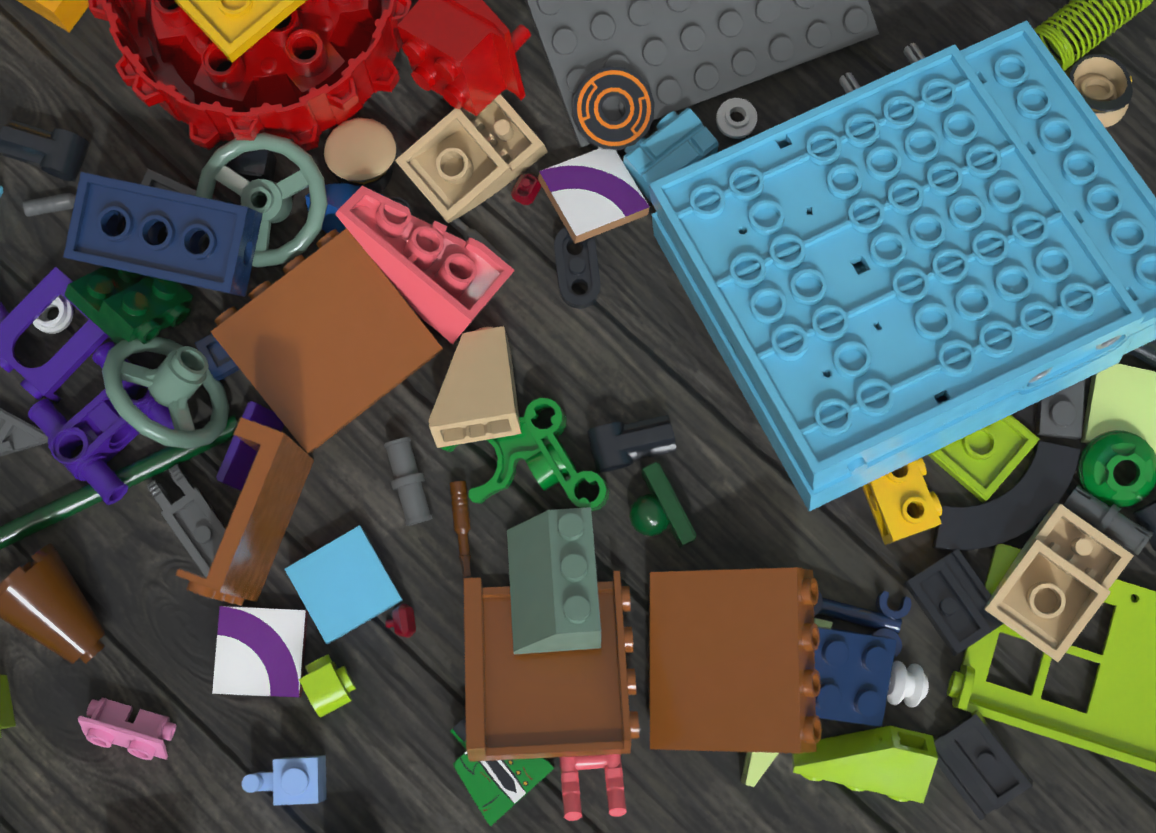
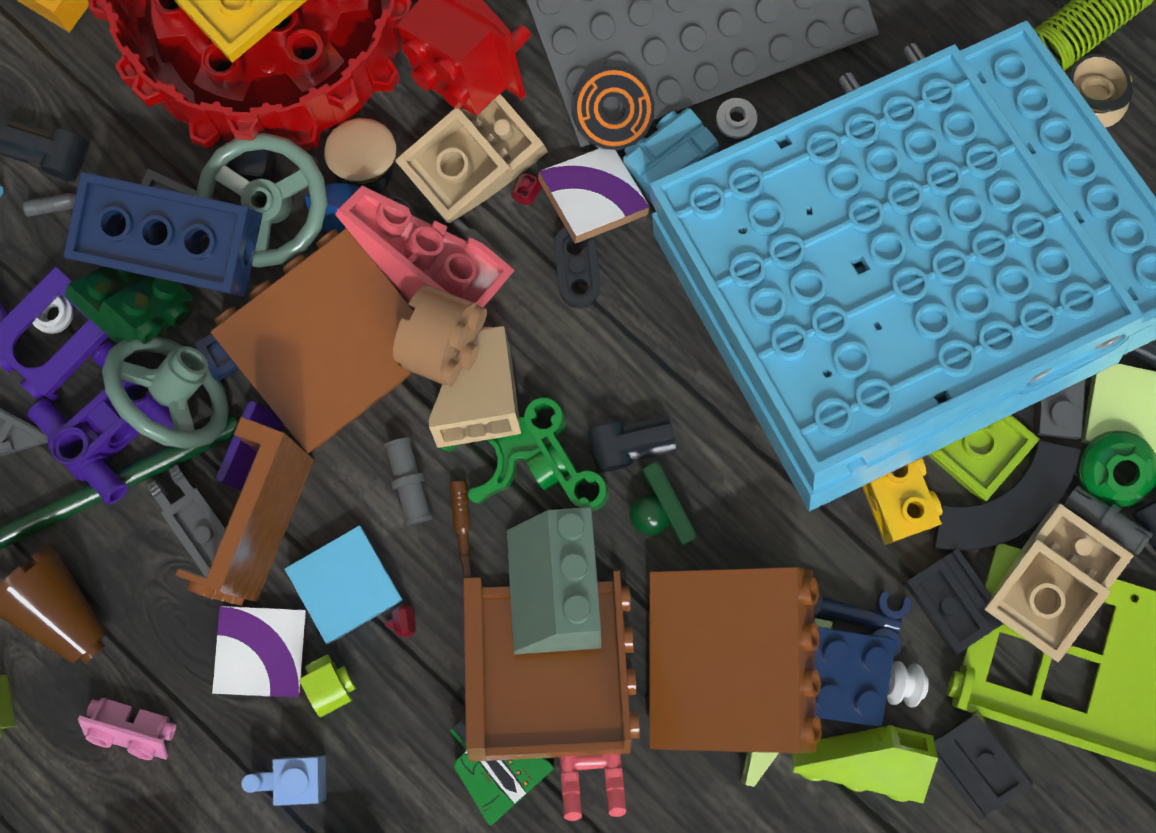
(439, 335): none -> medium nougat brick

